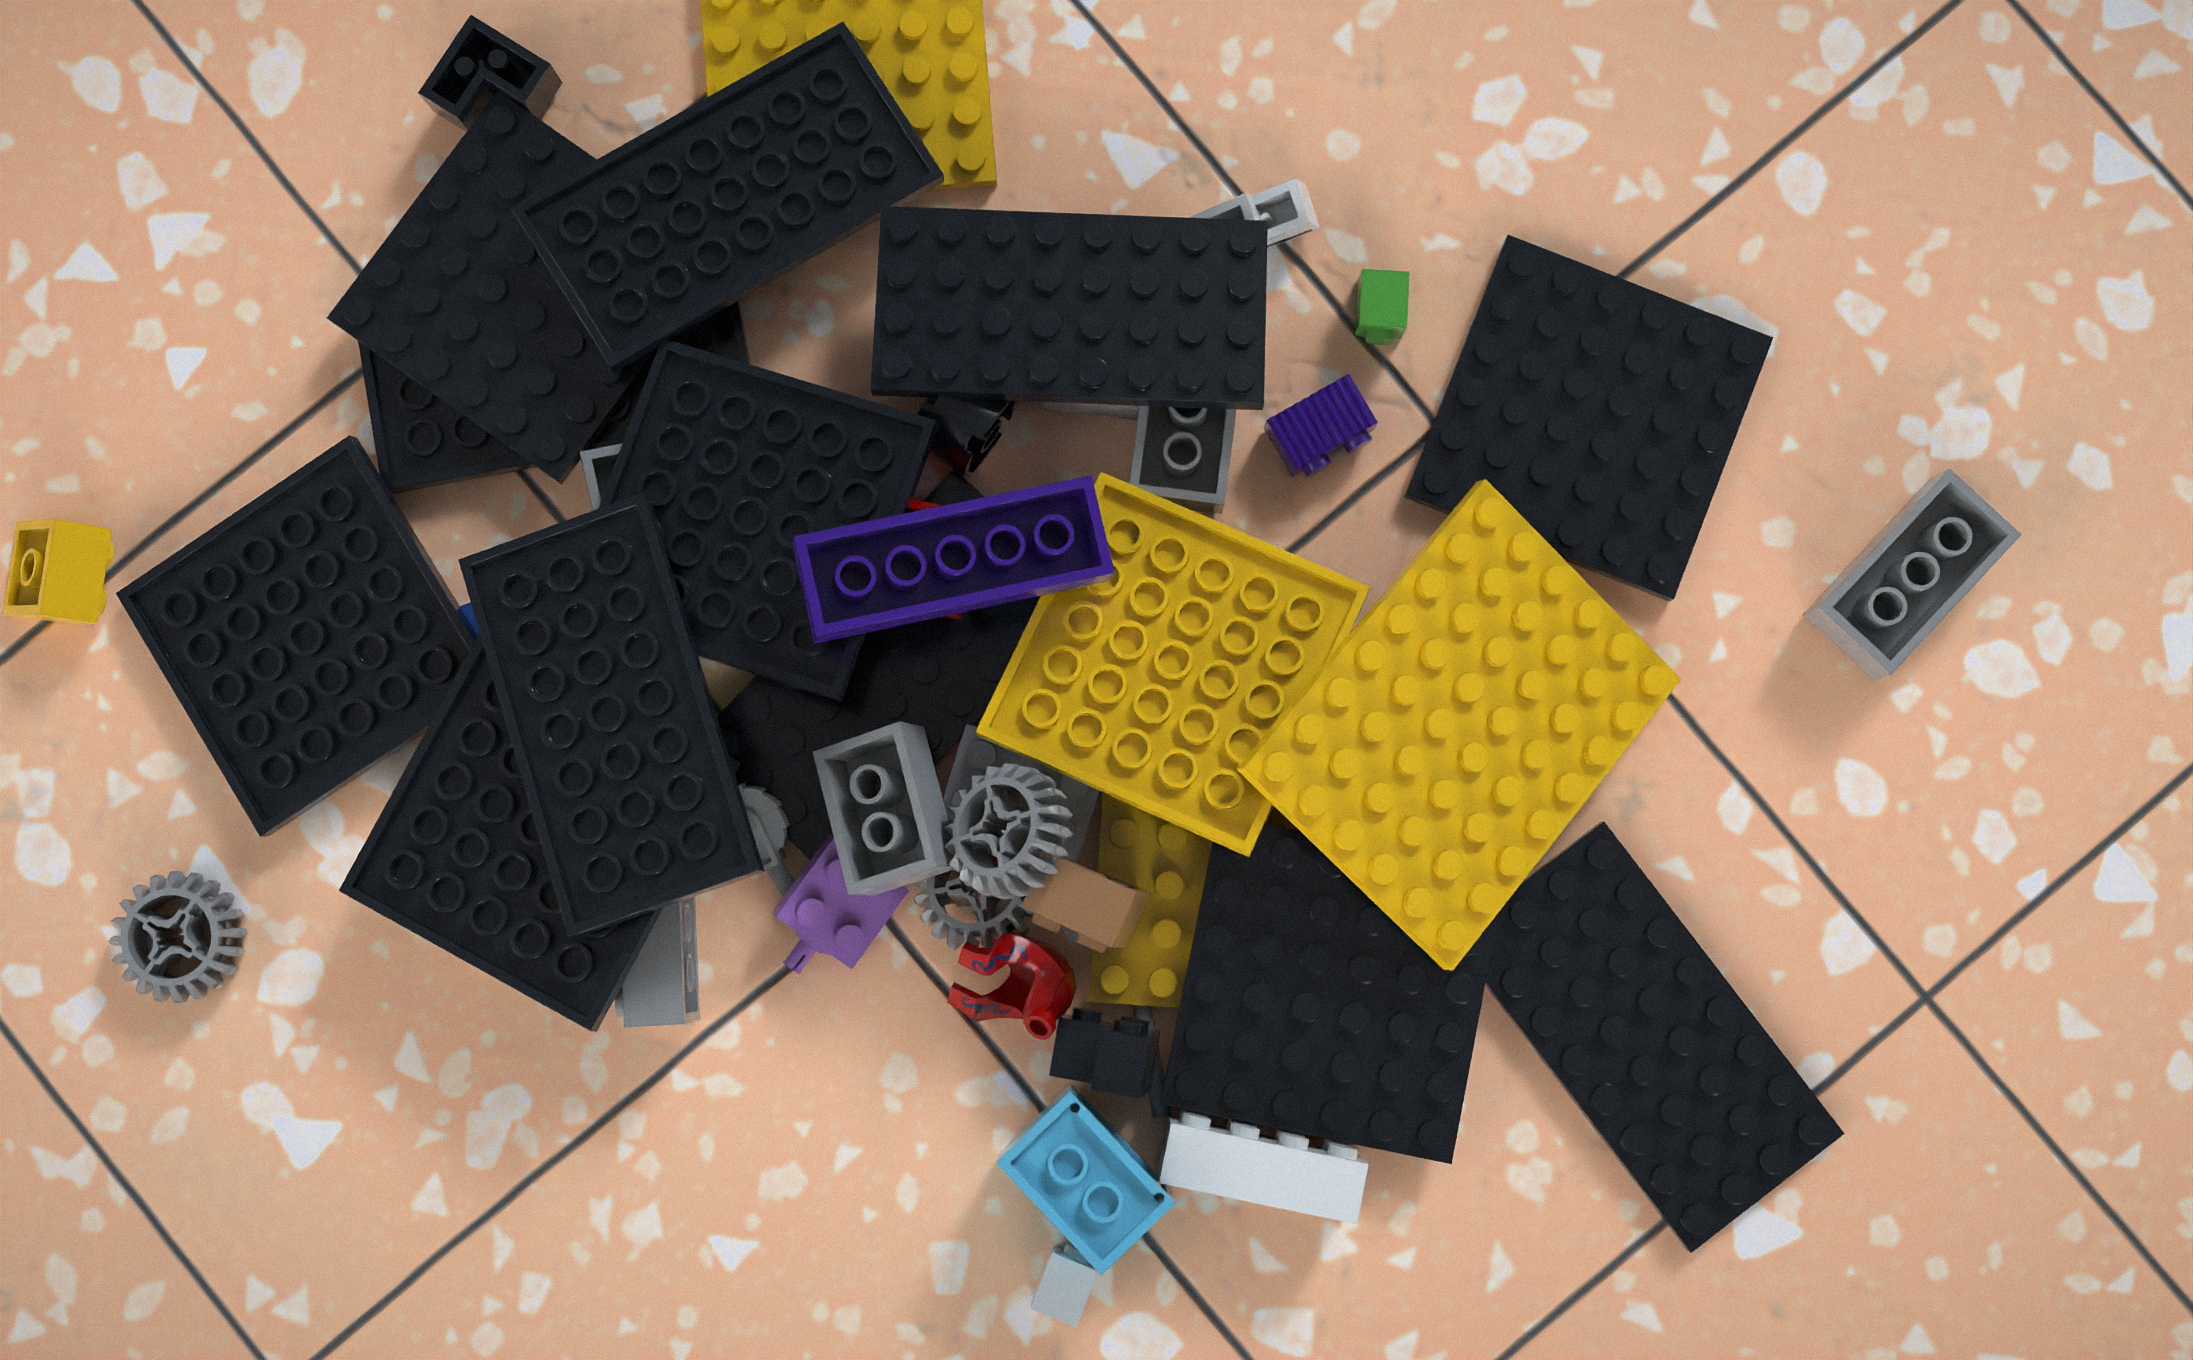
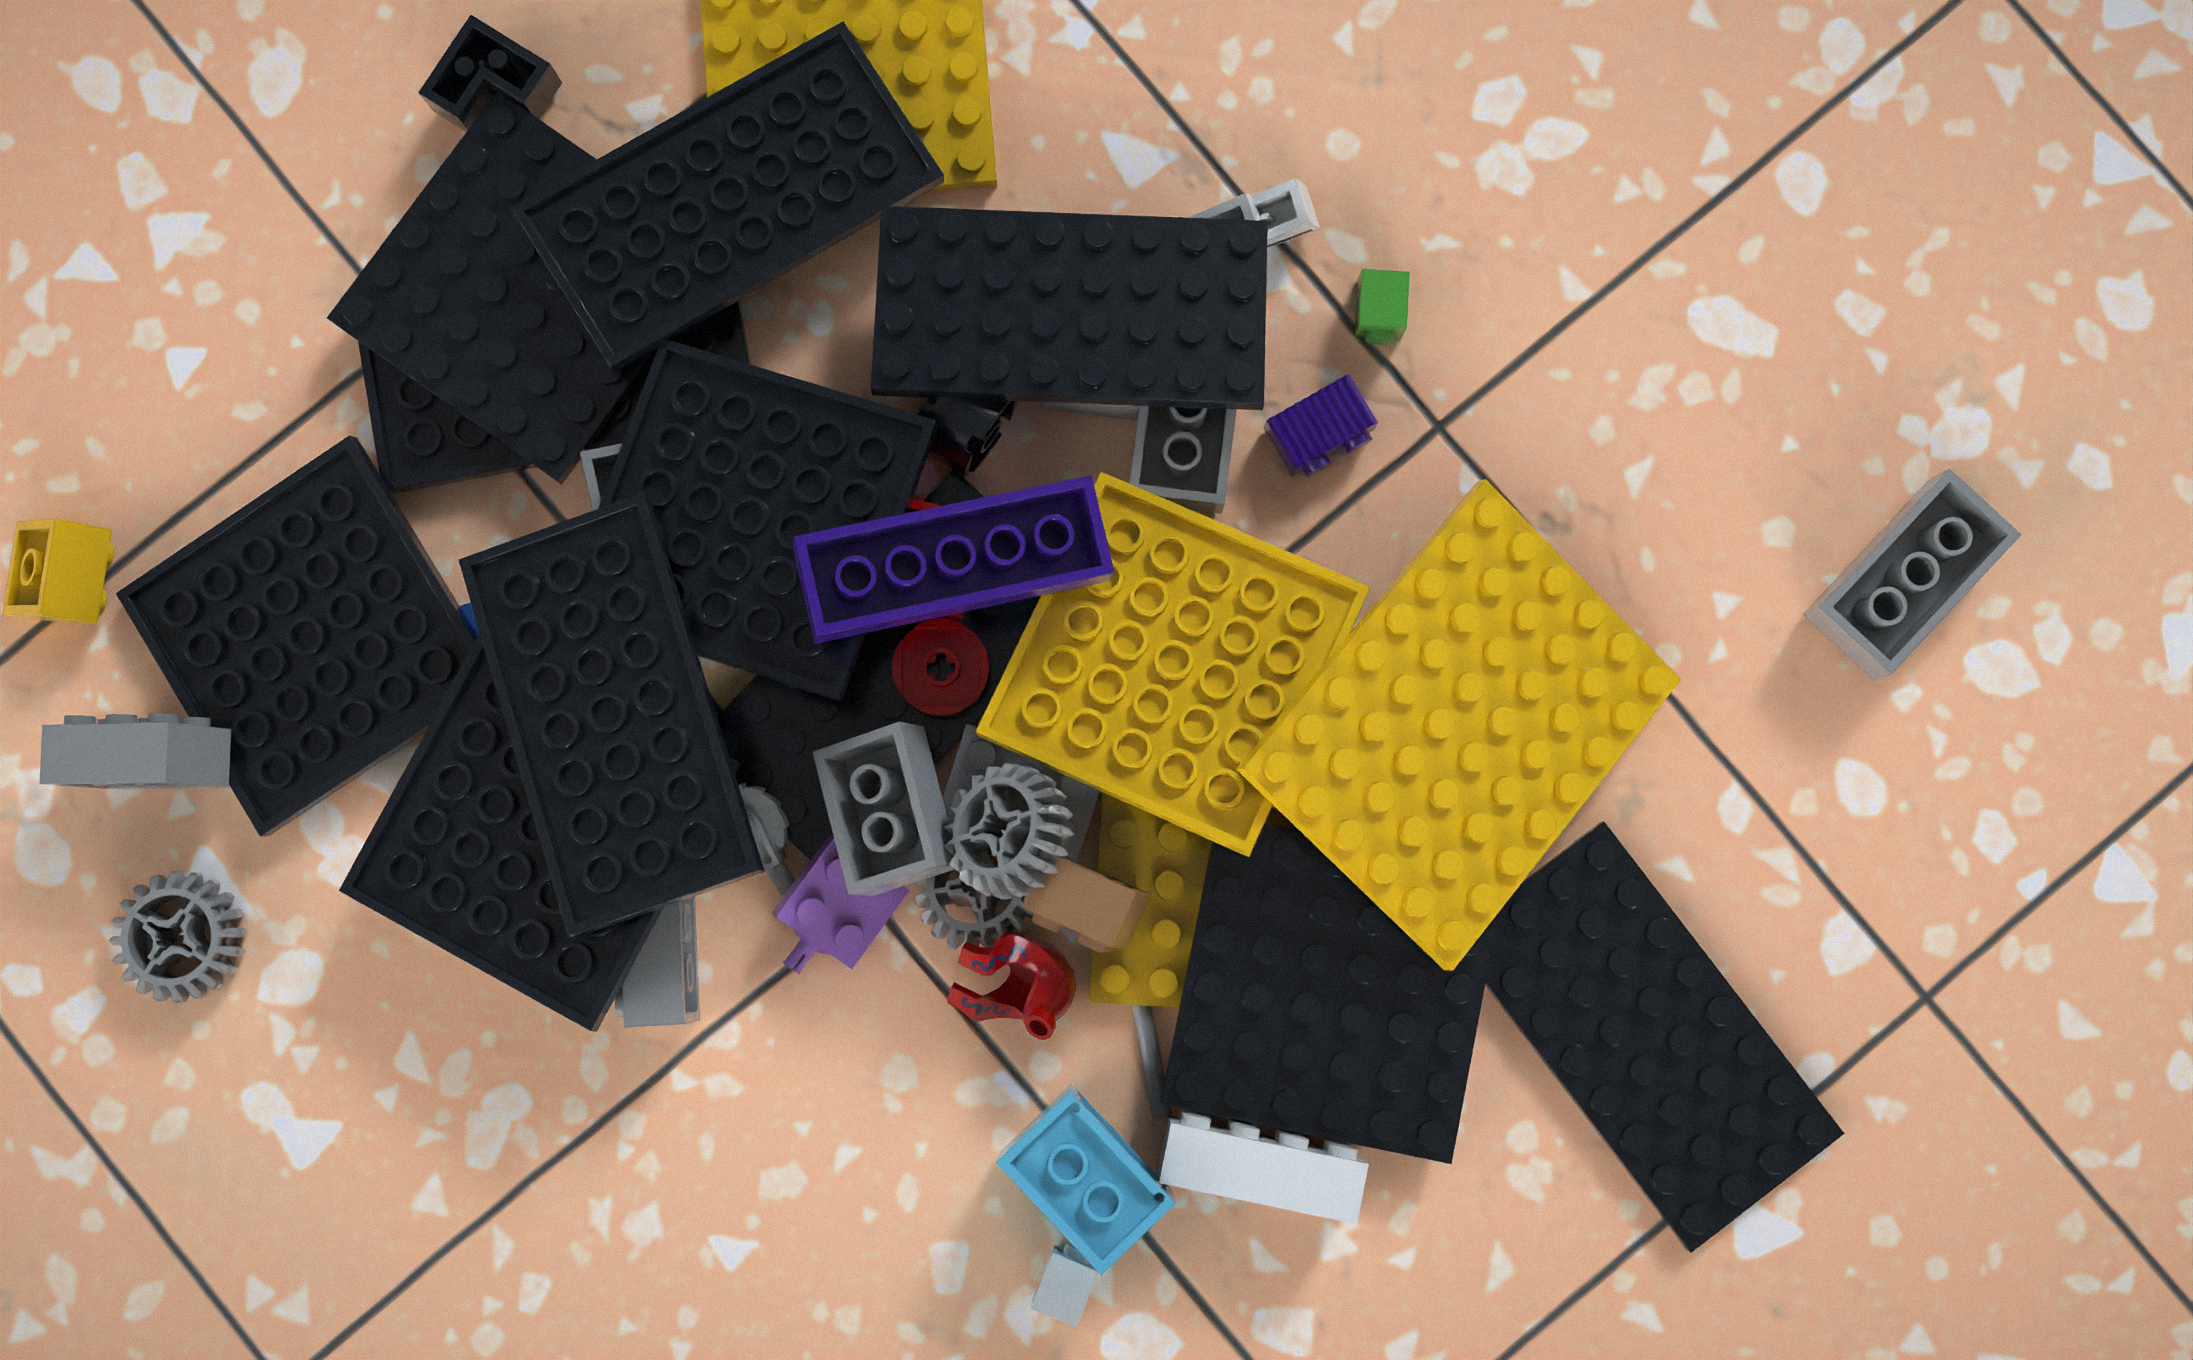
(133, 754): none -> light grey brick
(921, 647): none -> red plate
(1104, 1053): black brick -> none
(1592, 414): black plate -> none

